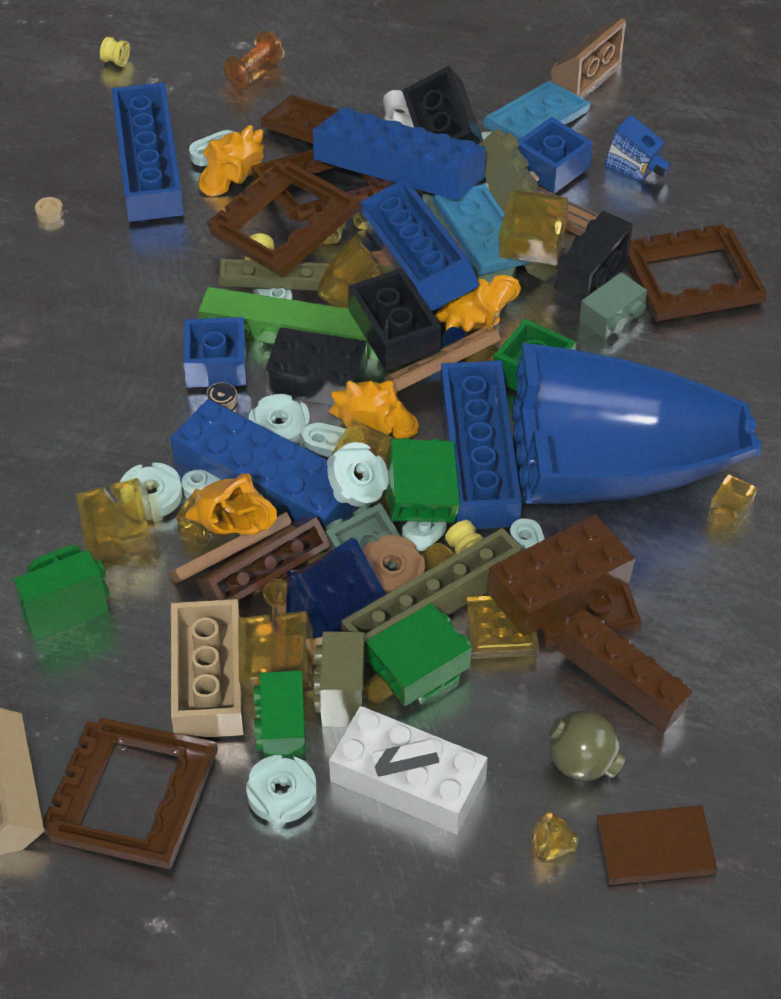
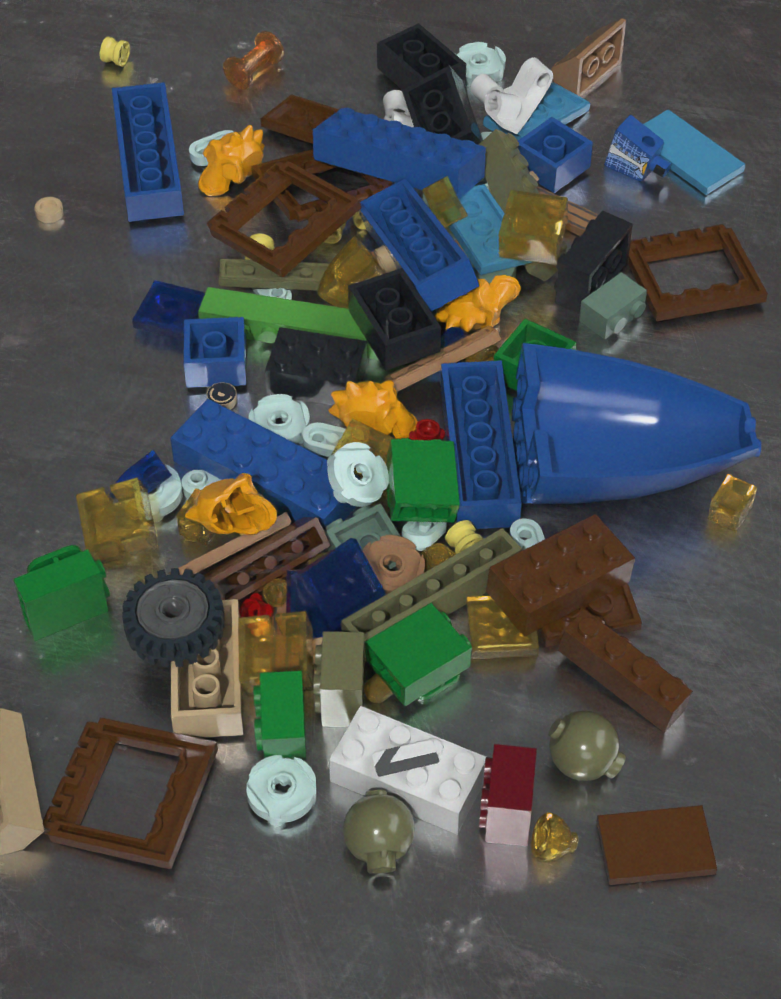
(148, 470): none -> clear blue plate
(166, 309): none -> clear blue plate
(196, 623): none -> wheel
(254, 603): none -> red plate
(379, 830): none -> olive brick
(384, 259): none -> tan tile
(414, 56): none -> black brick
(427, 430): none -> red plate
(445, 202): none -> clear yellow brick
(491, 61): none -> light aqua plate
(508, 794): none -> dark red brick
(514, 104): none -> white panel
(694, 154): none -> dark azure tile

